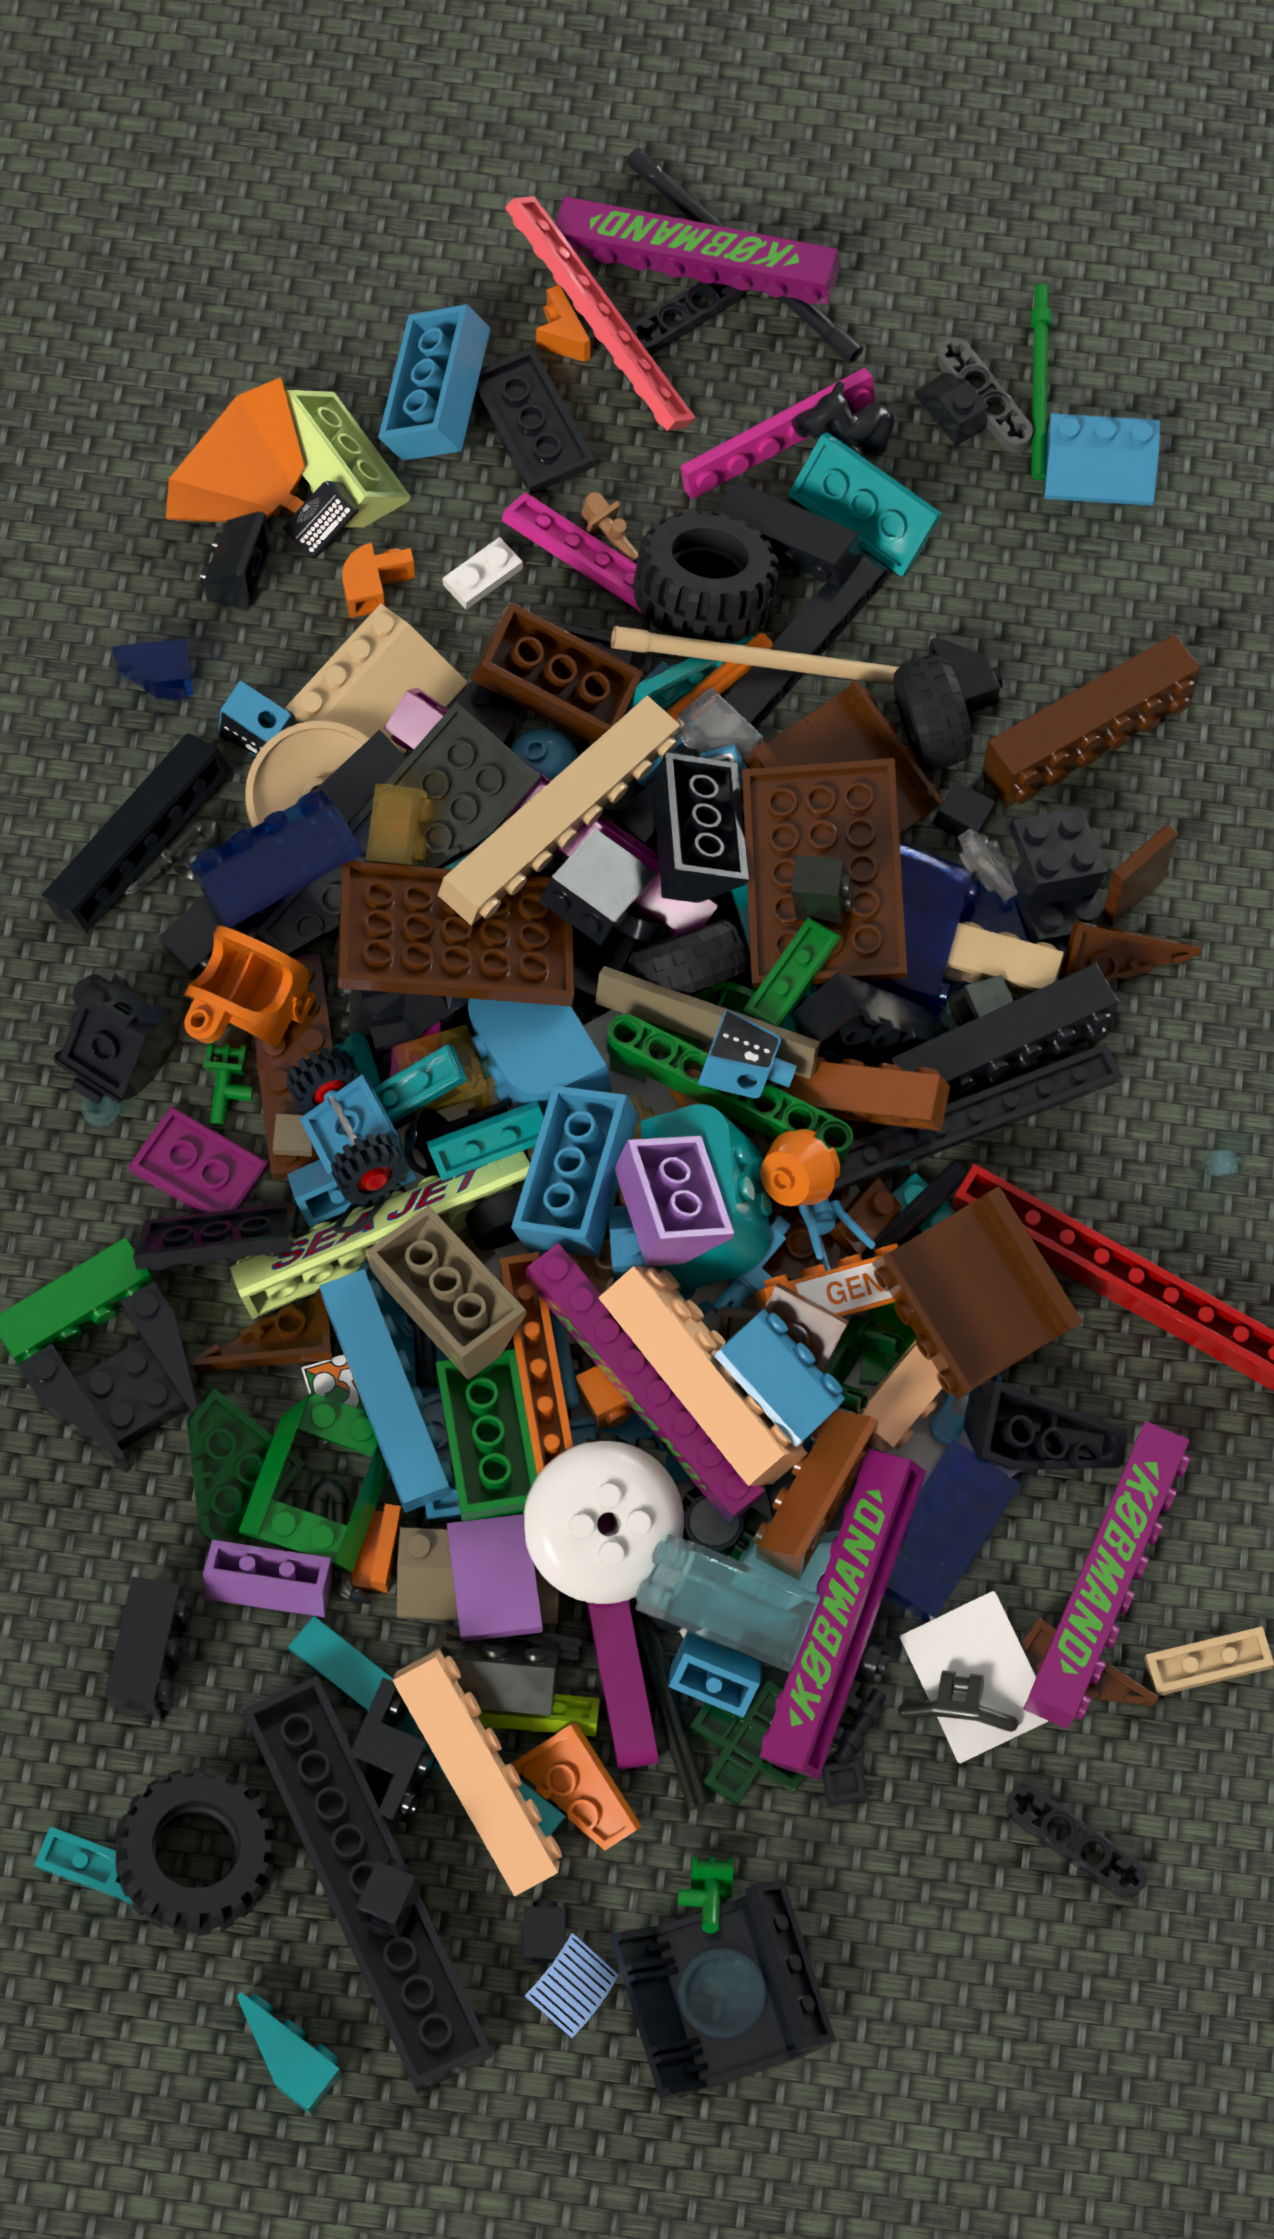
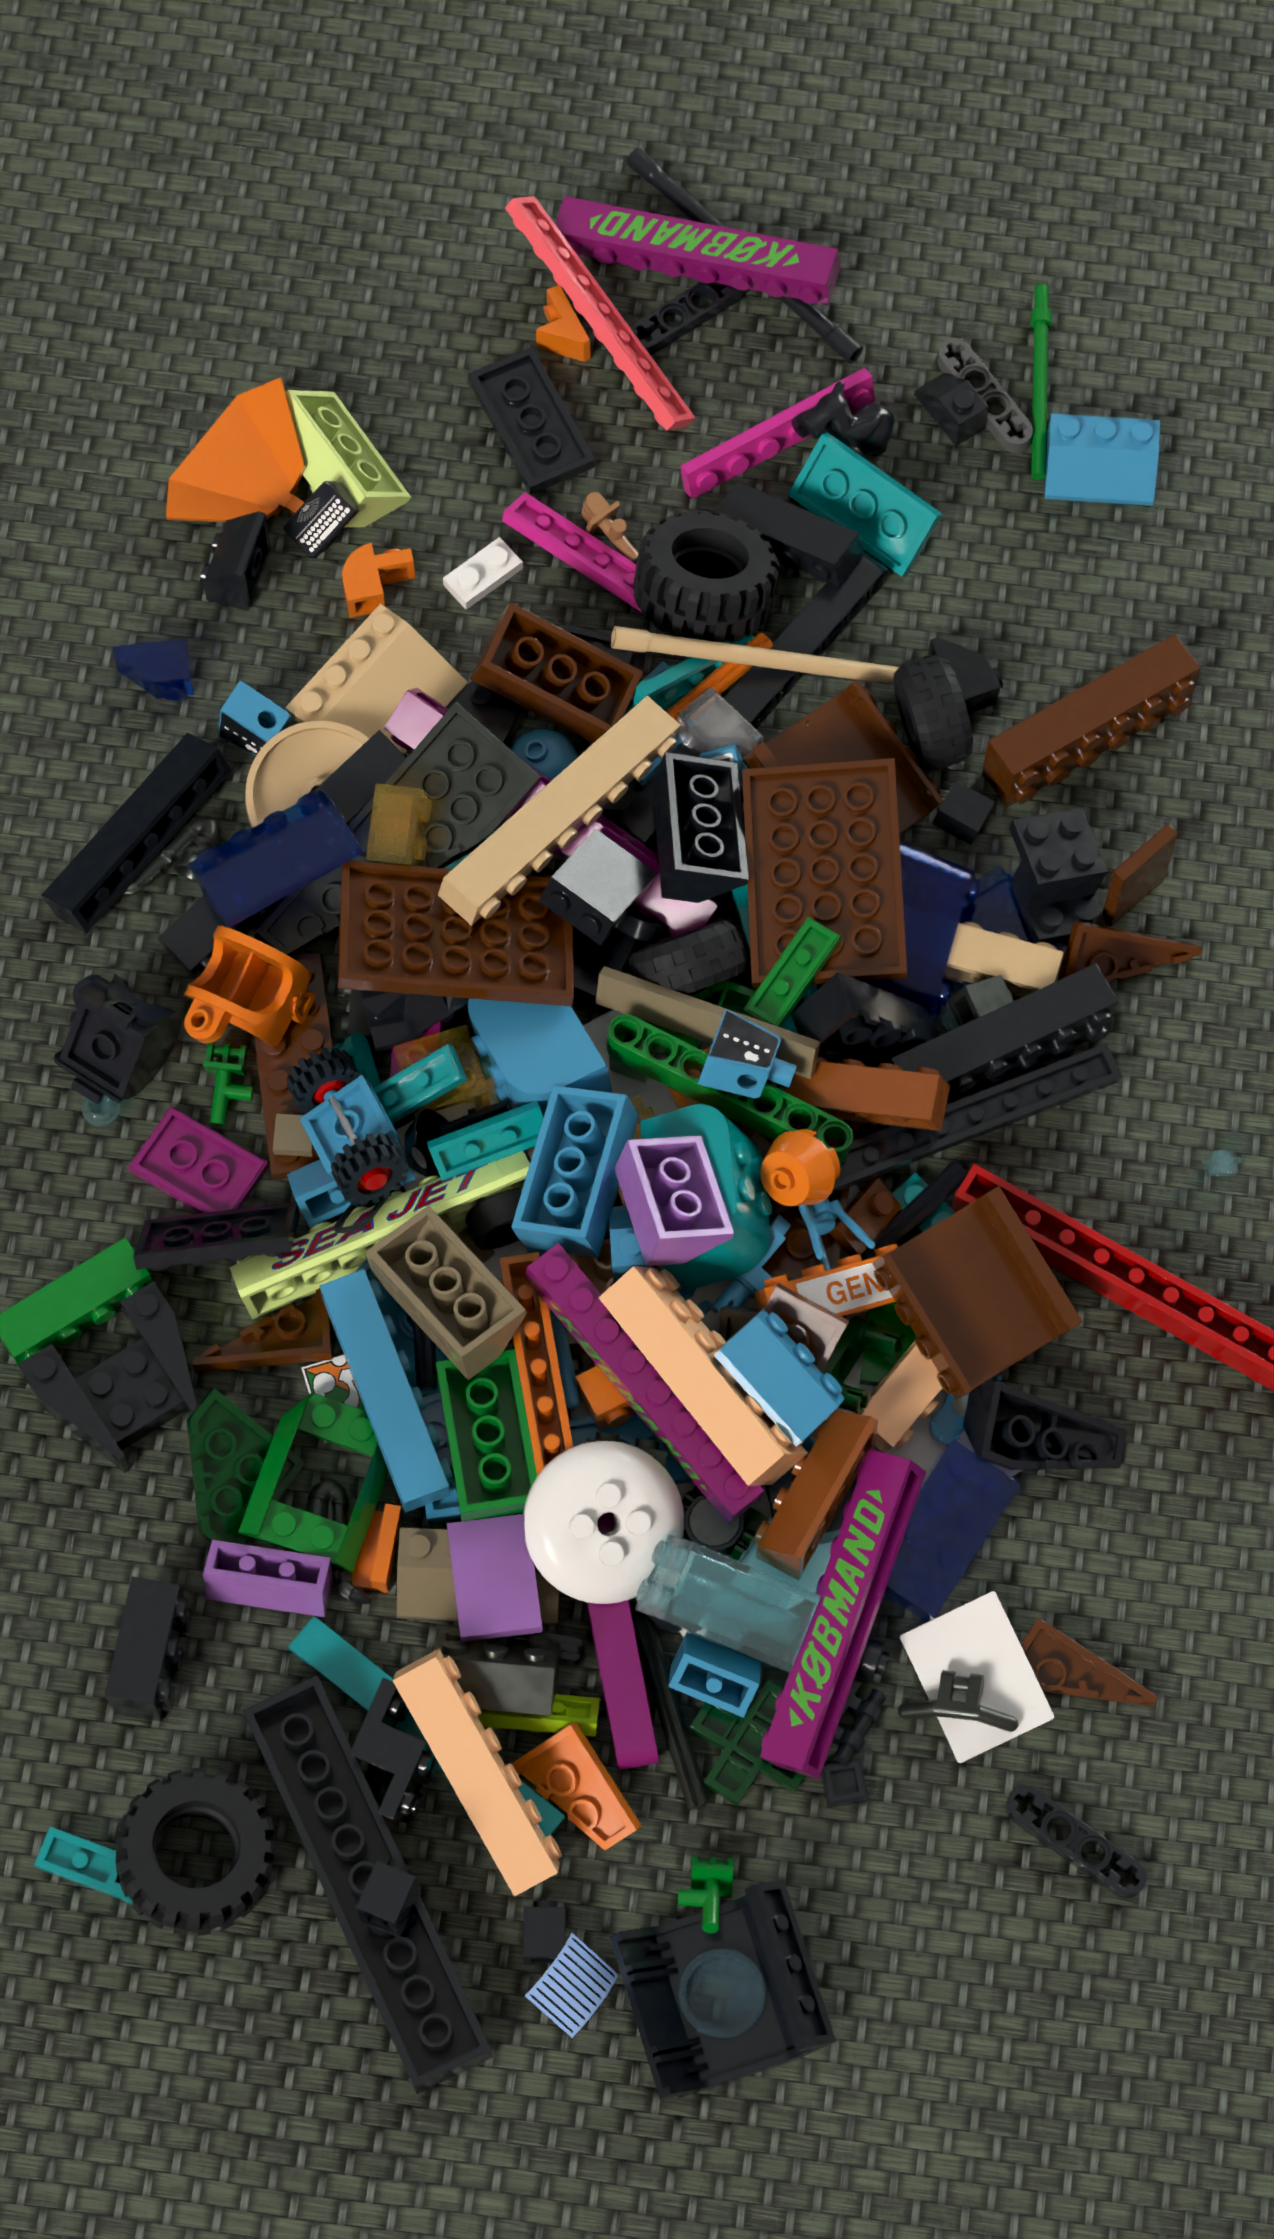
(295, 2066): teal slope -> none
(434, 382): dark azure brick -> none
(821, 889): pearl dark grey brick -> none
(988, 862): clear wing -> none
(1106, 1576): magenta brick -> none
(1209, 1661): tan plate -> none

